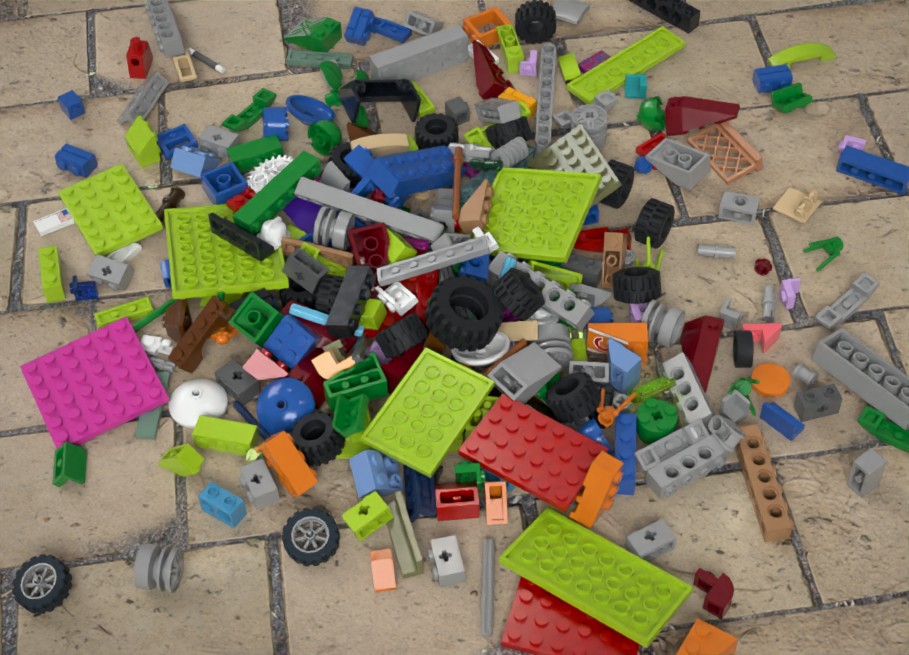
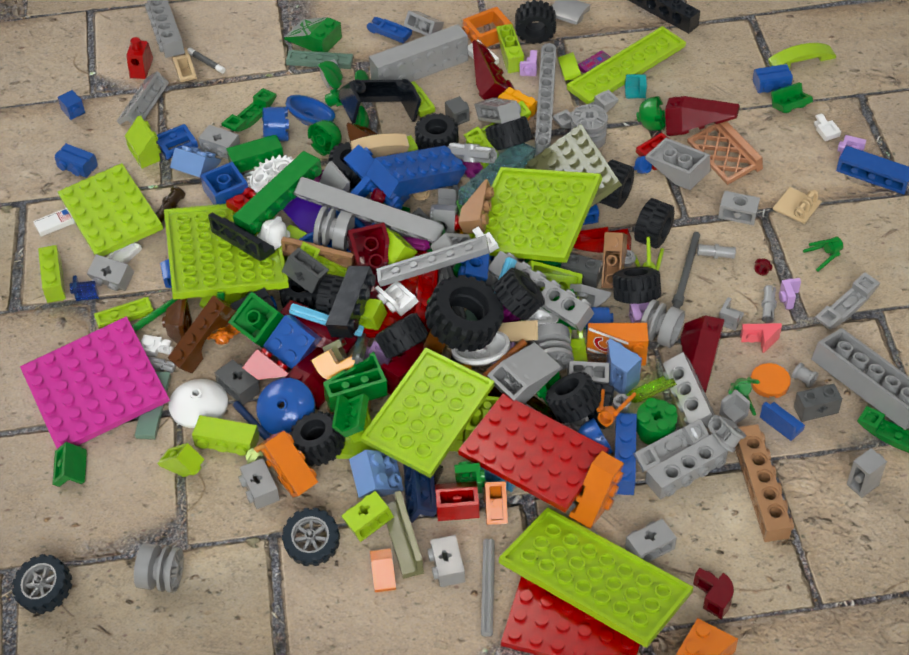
(222, 504): dark azure brick -> none
(359, 26): blue brick -> none
(458, 160): dark orange bar -> none
(486, 164): clear green axle -> none
(511, 152): light grey piece -> none
(678, 298): none -> dark grey bar
(743, 349): black tyre -> none
(826, 129): none -> white plate

